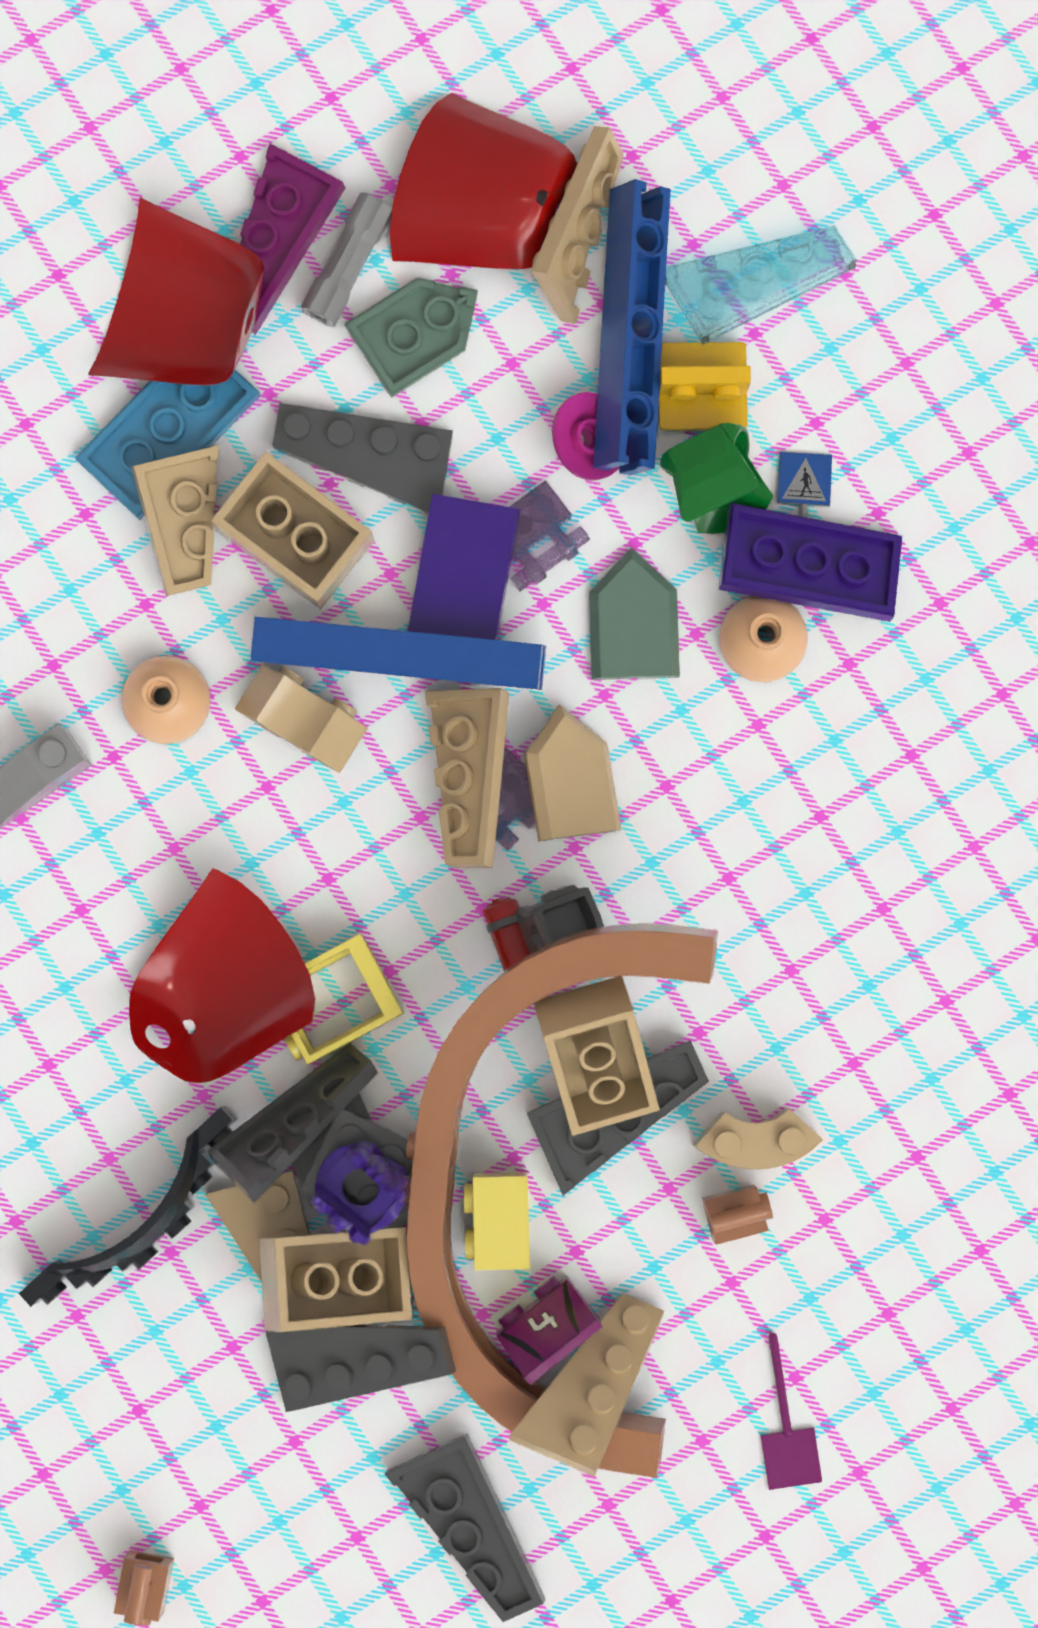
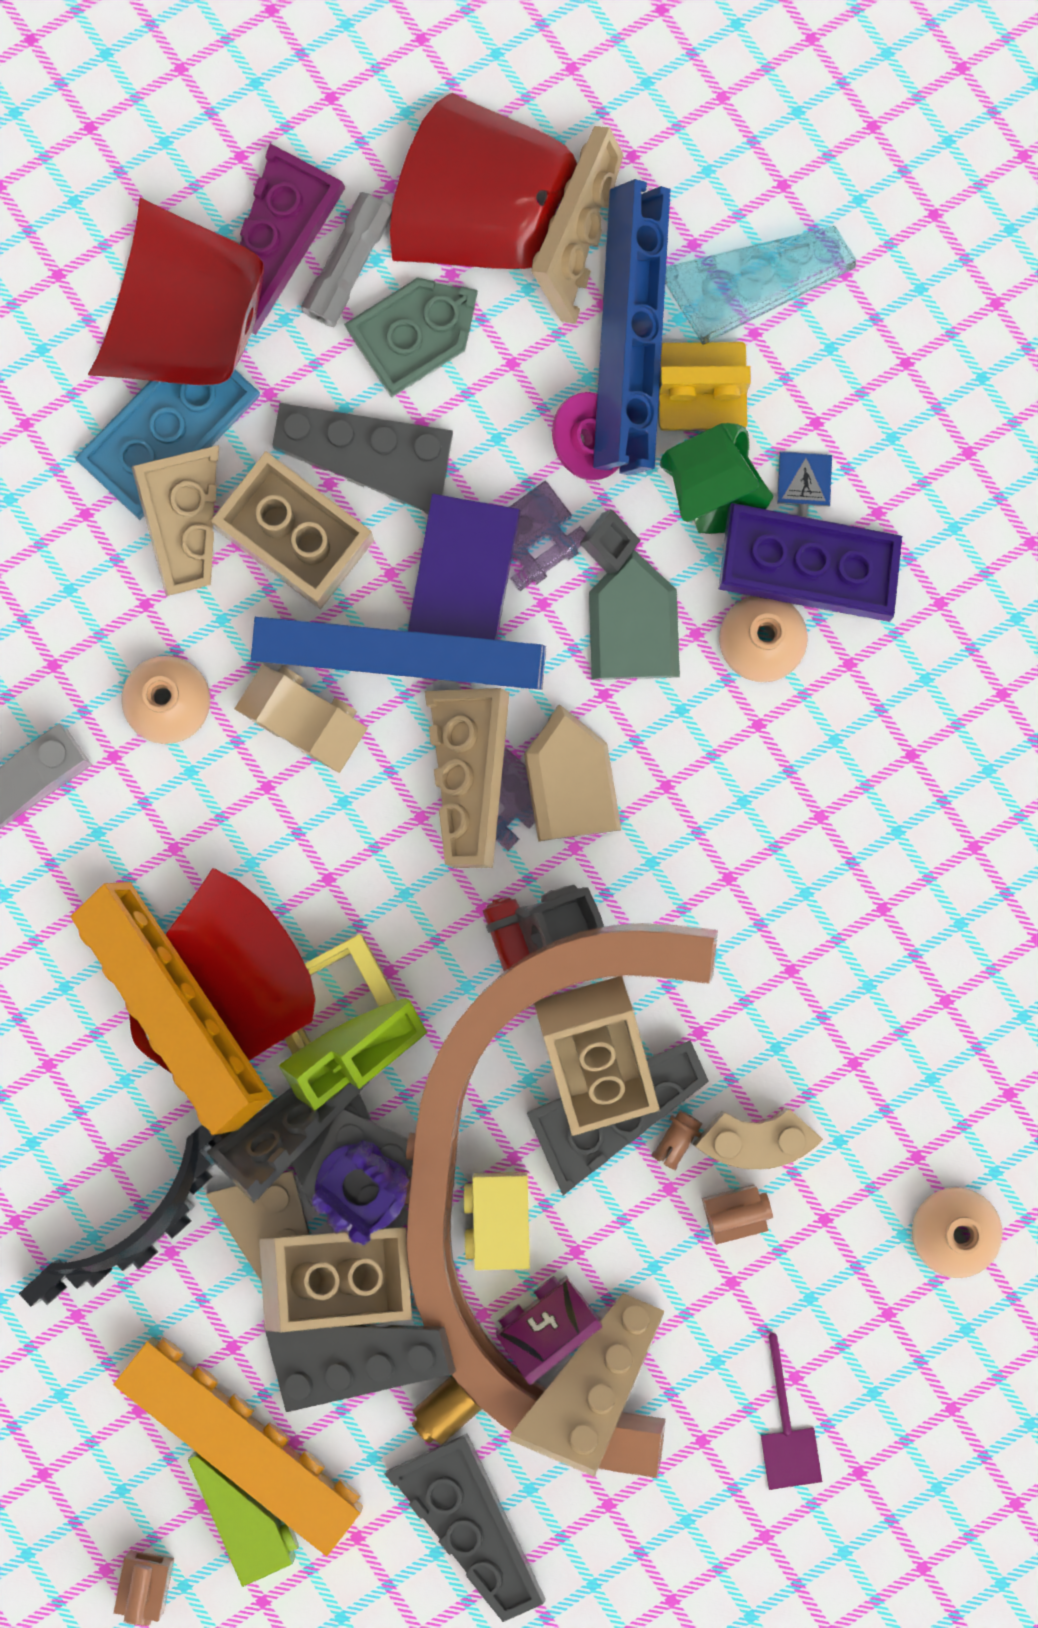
(171, 1008): none -> light orange brick
(239, 1445): none -> light orange brick
(250, 1532): none -> lime slope
(352, 1052): none -> lime slope
(444, 1412): none -> pearl gold brick
(610, 541): none -> dark grey plate
(678, 1137): none -> nougat pin
(935, 1228): none -> light nougat piece

